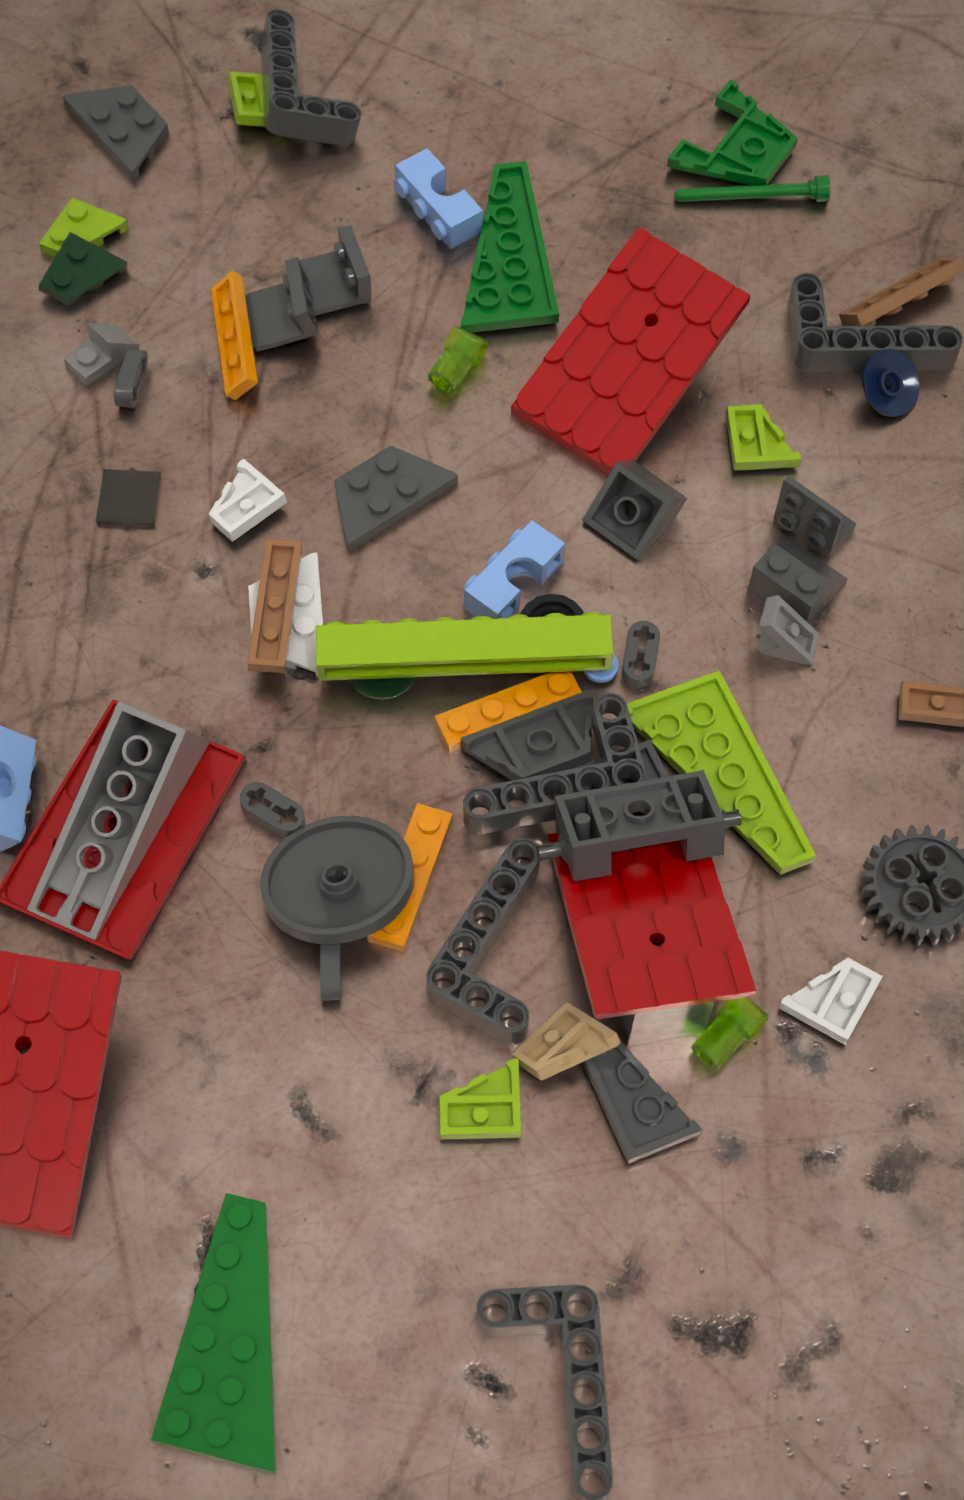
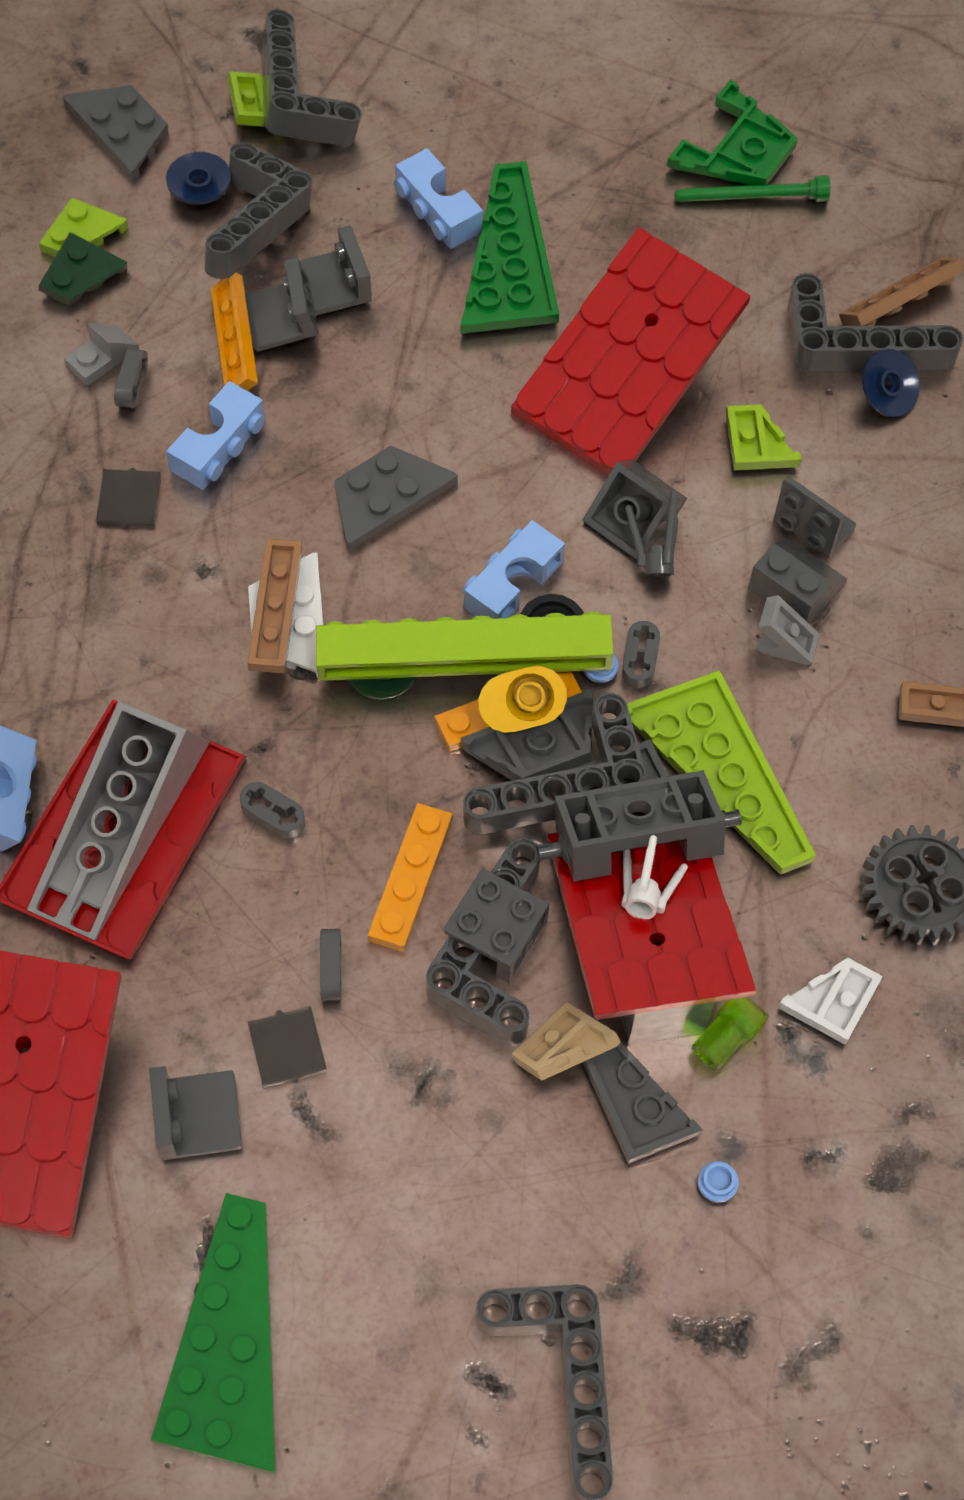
(194, 1113): none -> dark grey bracket
(198, 178): none -> dark blue dish
(203, 457): none -> light blue arch
(245, 502): white wing -> none
(281, 200): none -> dark grey beam
(287, 1046): none -> clear smoke piece
(337, 880): dark grey dish -> none
(460, 353): clear neon green piece -> none
(484, 1107): lime wing -> none
(498, 922): none -> dark grey bracket
(522, 699): none -> yellow piece
(644, 897): none -> white plant
(660, 559): none -> dark grey plant
(718, 1181): none -> light blue plate

